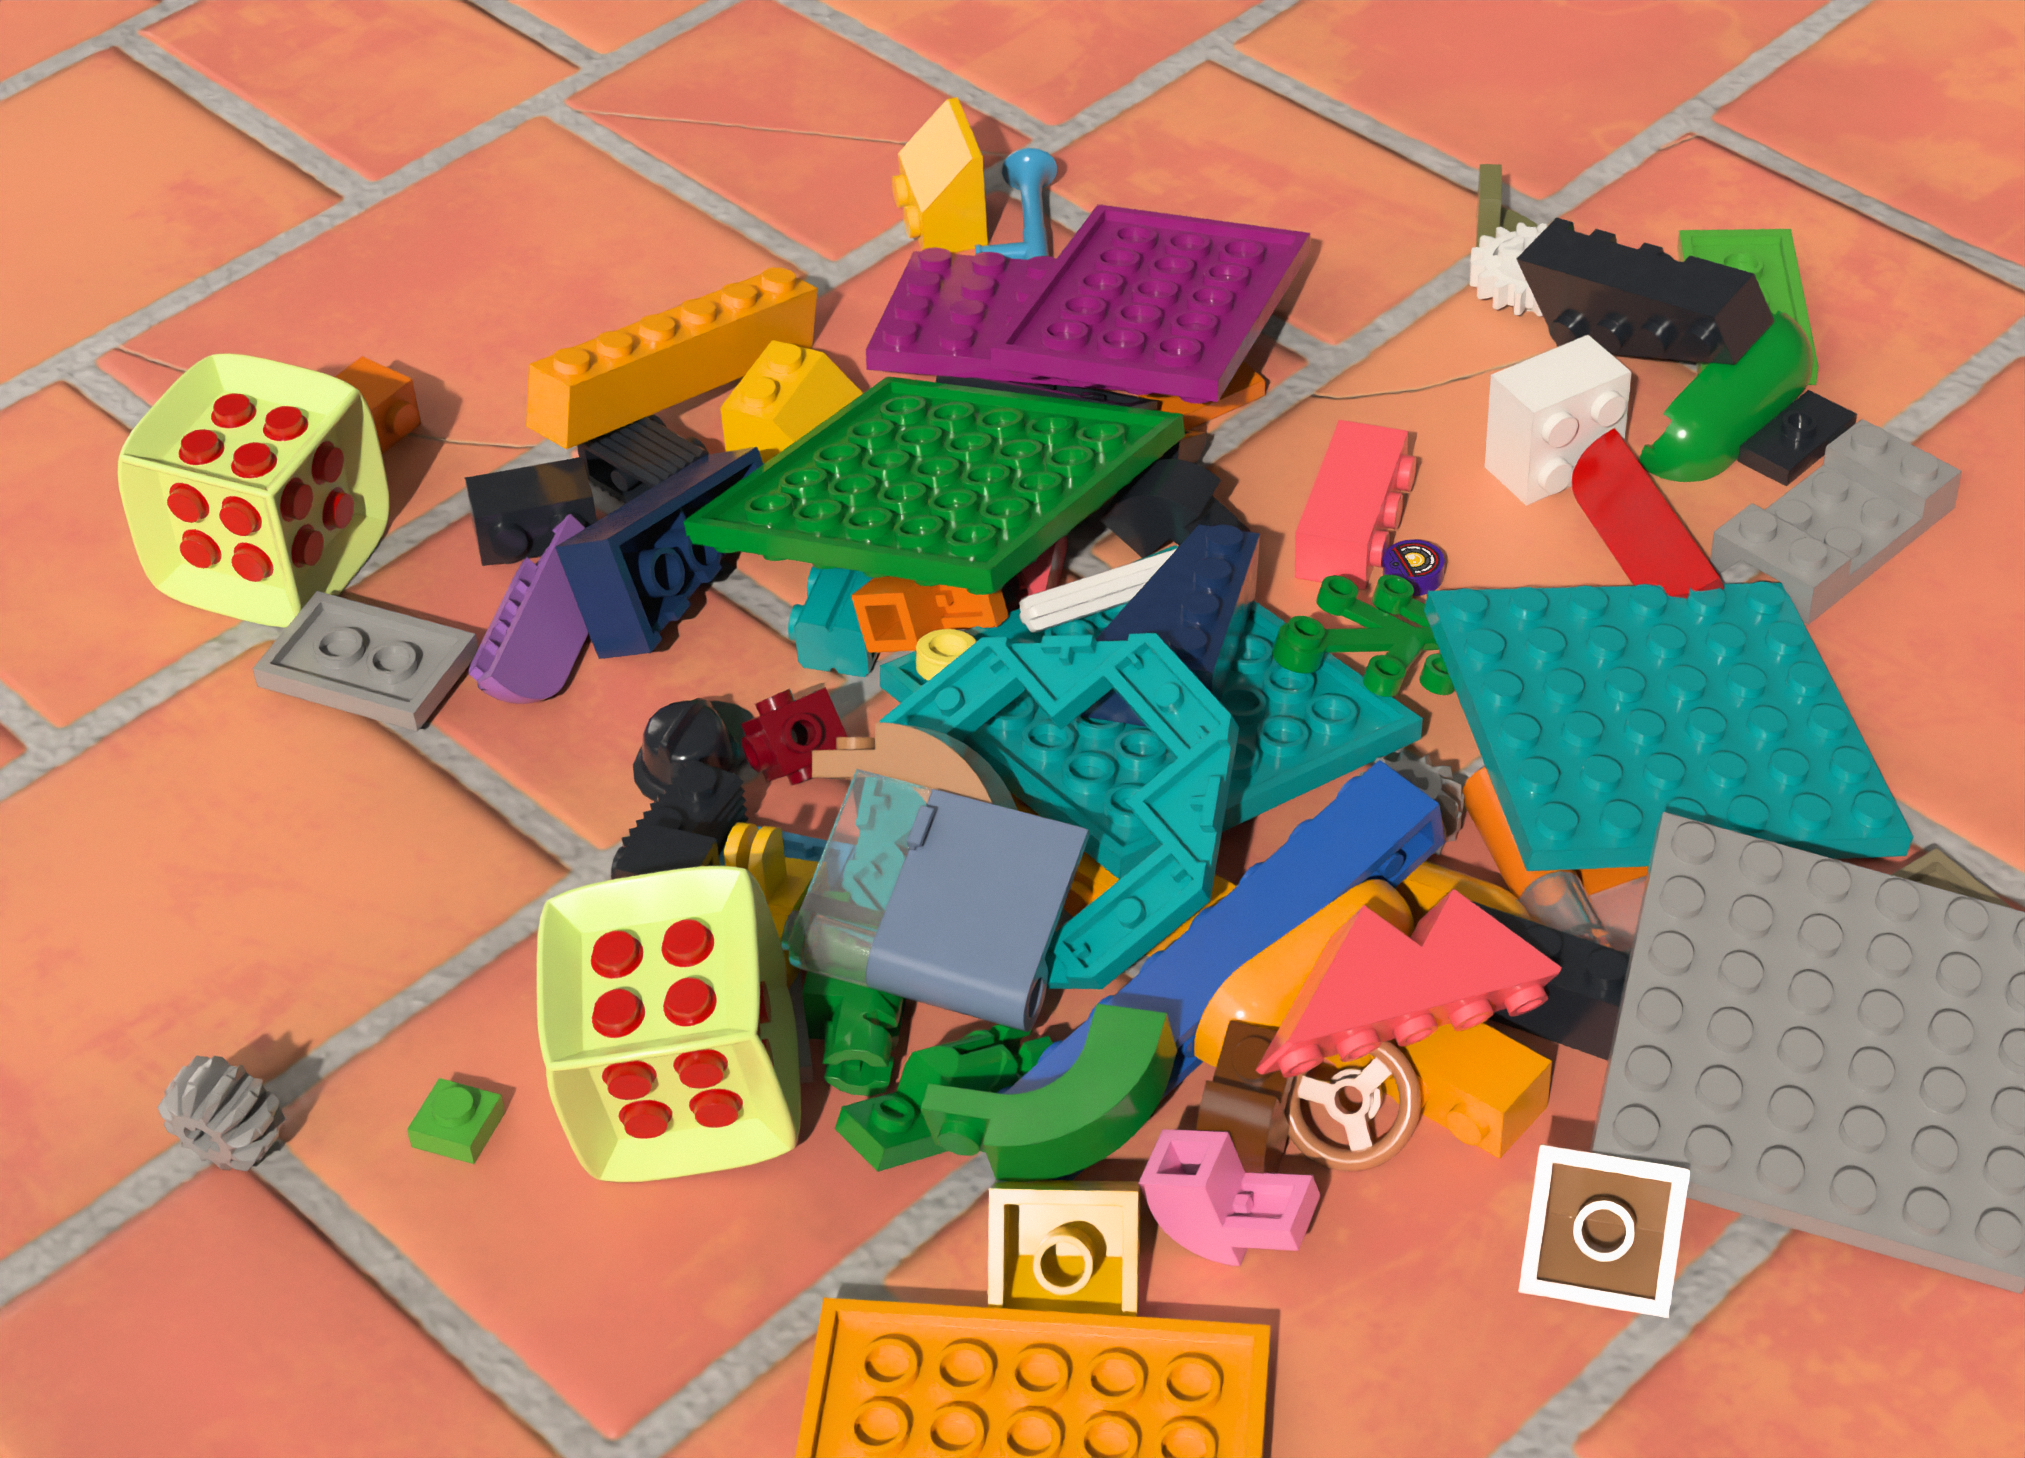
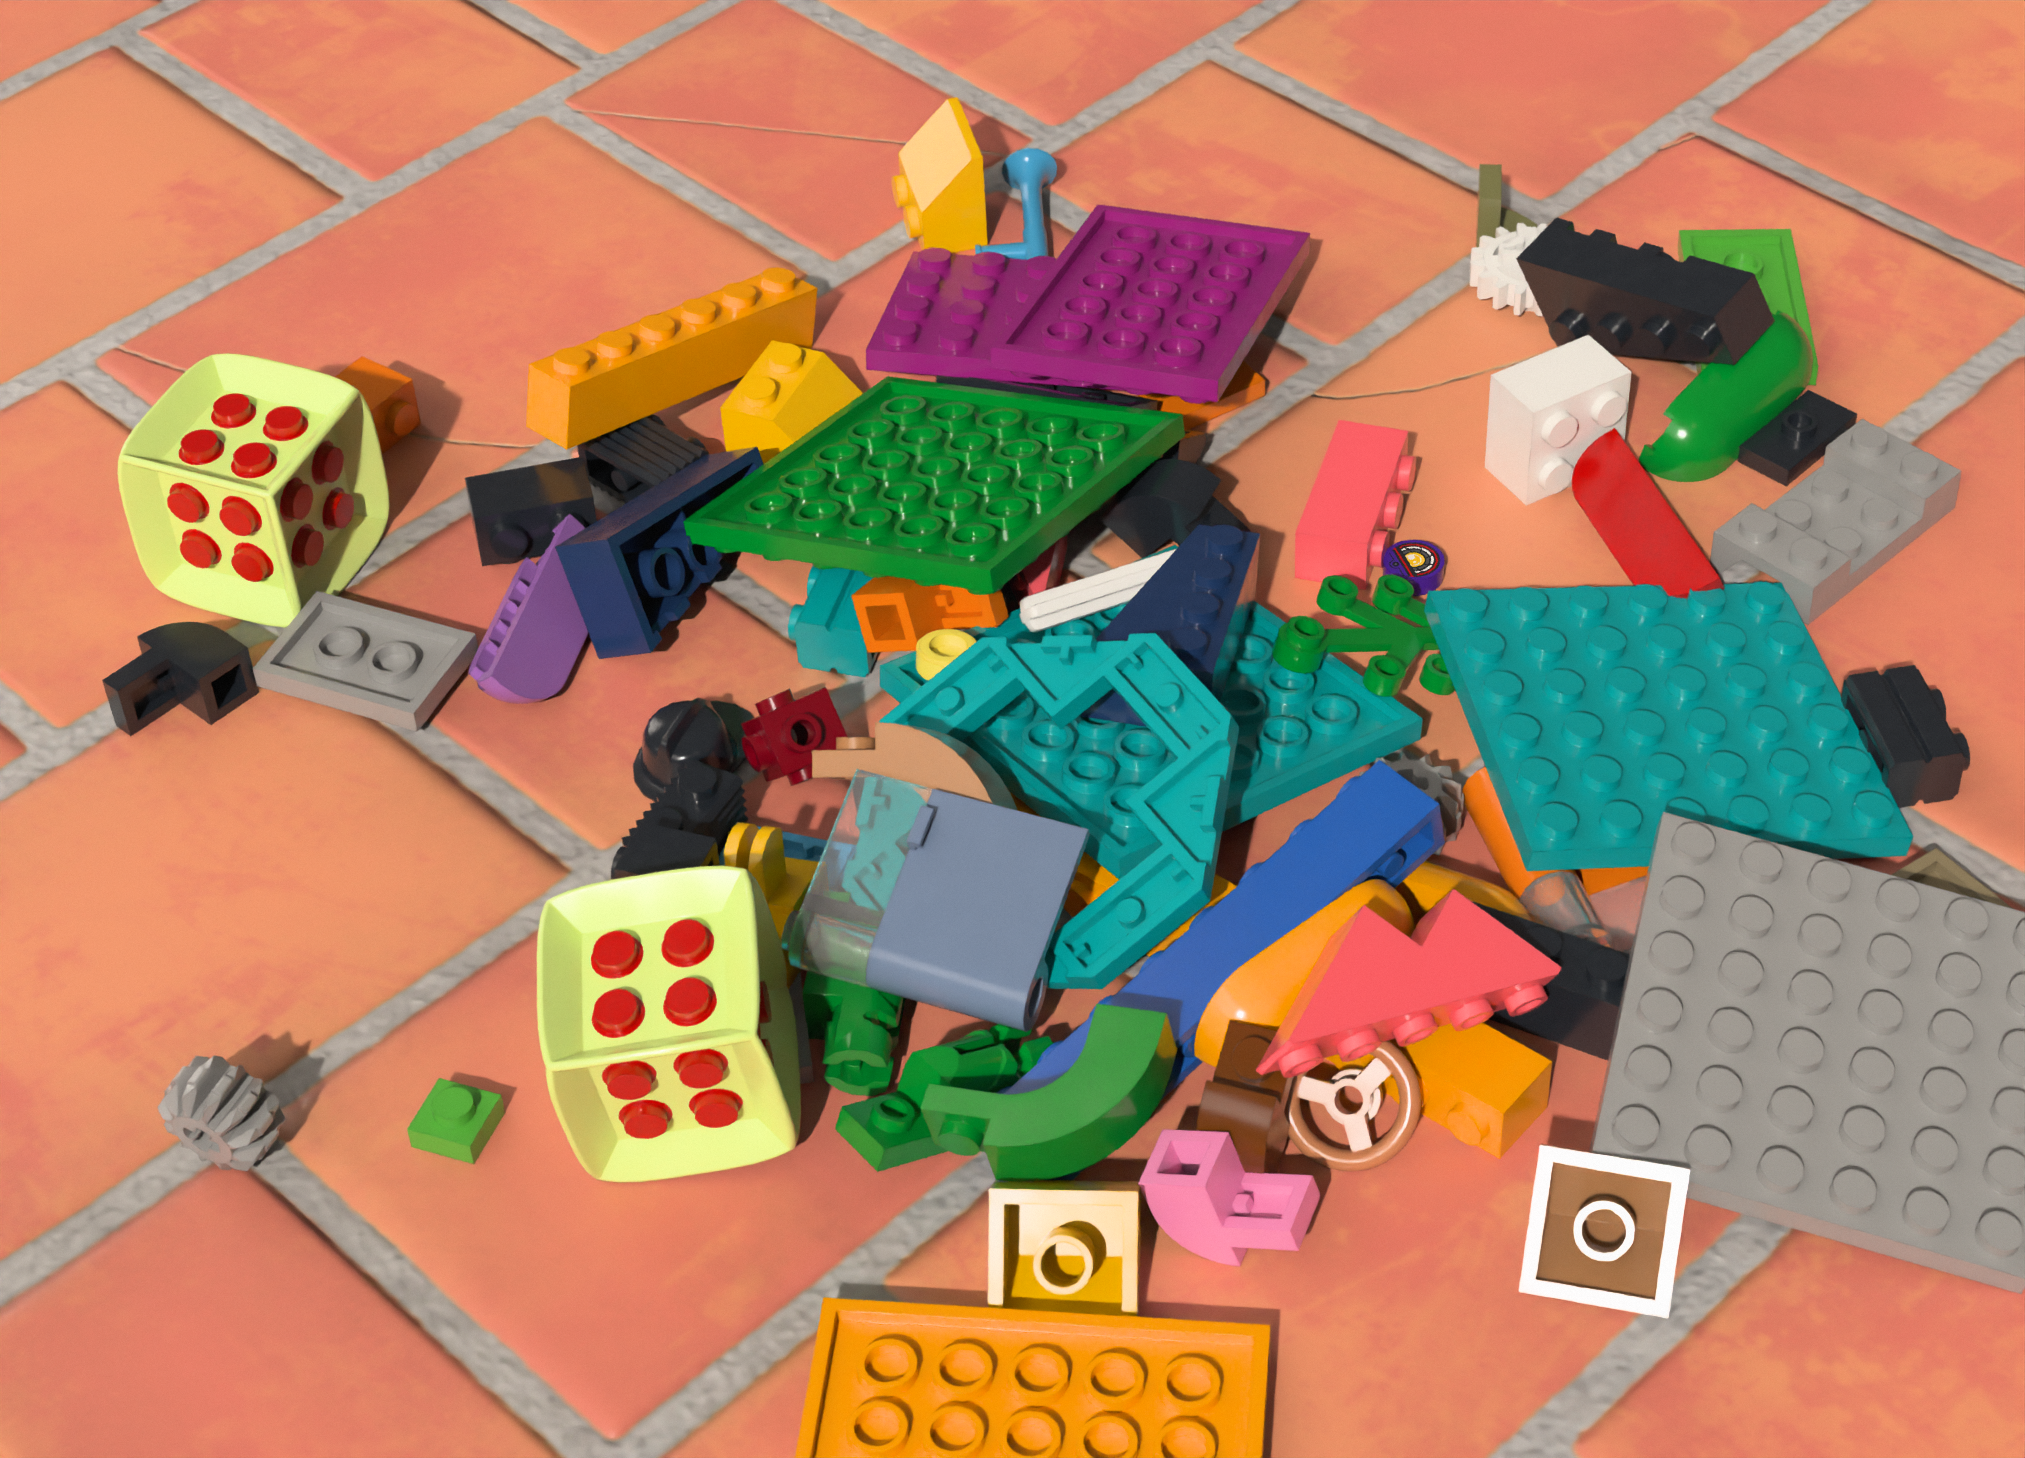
(183, 666): none -> black brick
(1907, 734): none -> black brick

